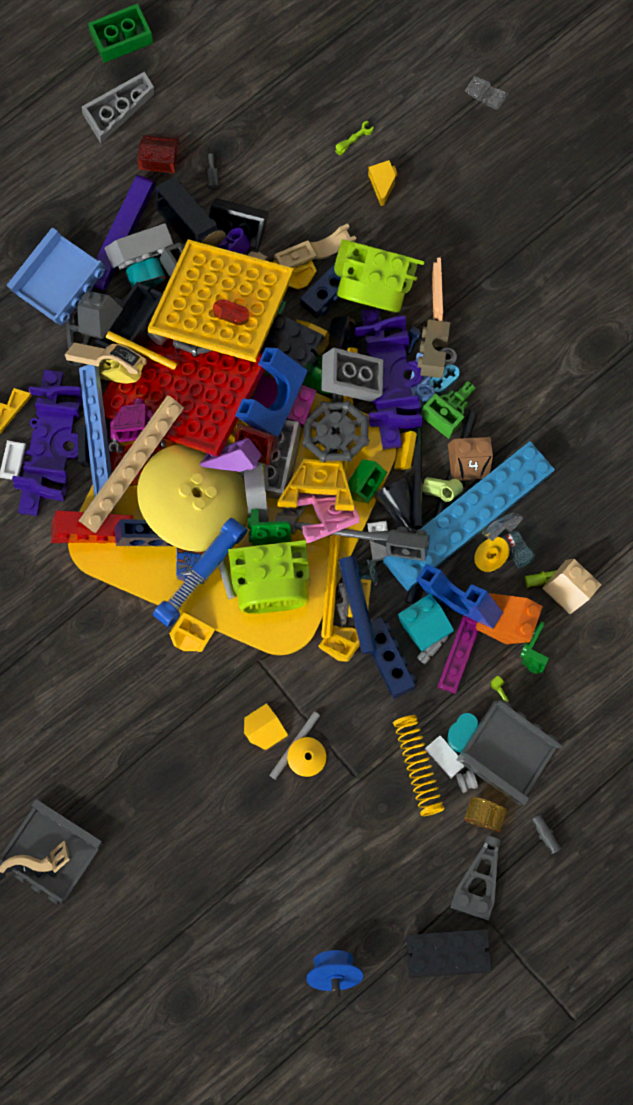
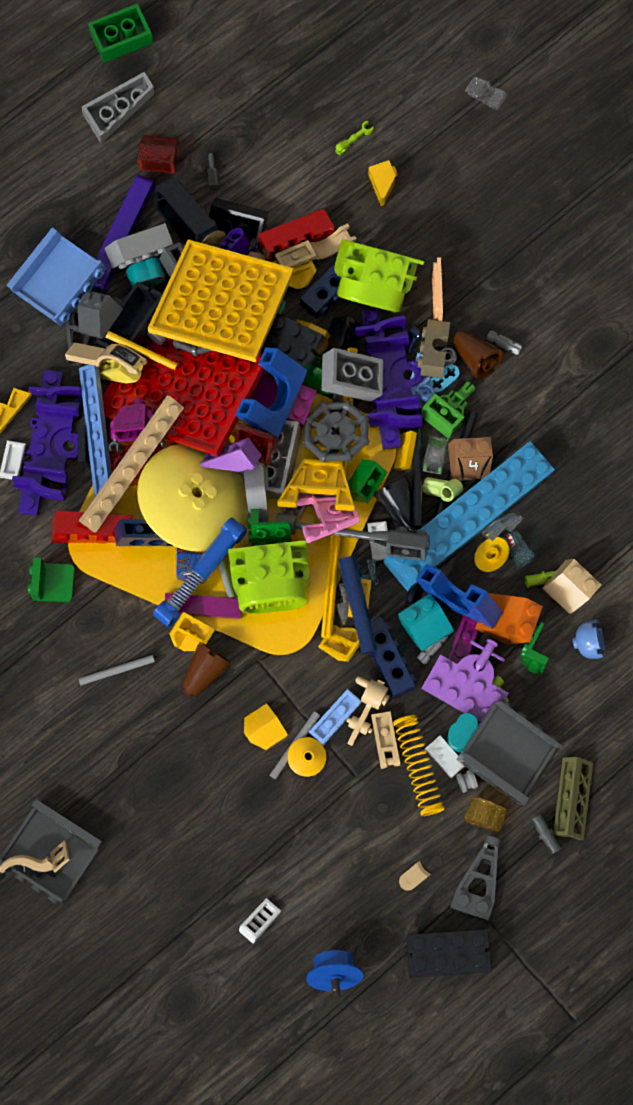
(51, 581): none -> green bracket
(116, 670): none -> light grey bar
(203, 669): none -> reddish brown cone
(210, 606): none -> magenta tile
(231, 312): clear red tile -> none
(248, 933): none -> white slope
(309, 227): none -> red wedge
(335, 717): none -> light blue tile
(373, 696): none -> tan piece
(385, 739): none -> tan plate
(413, 877): none -> tan piece
(435, 454): none -> clear slope
(463, 684): none -> medium lavender plate
(477, 354): none -> reddish brown cone
(504, 342): none -> light grey axle
(570, 796): none -> olive fence
(589, 640): none -> medium blue cylinder

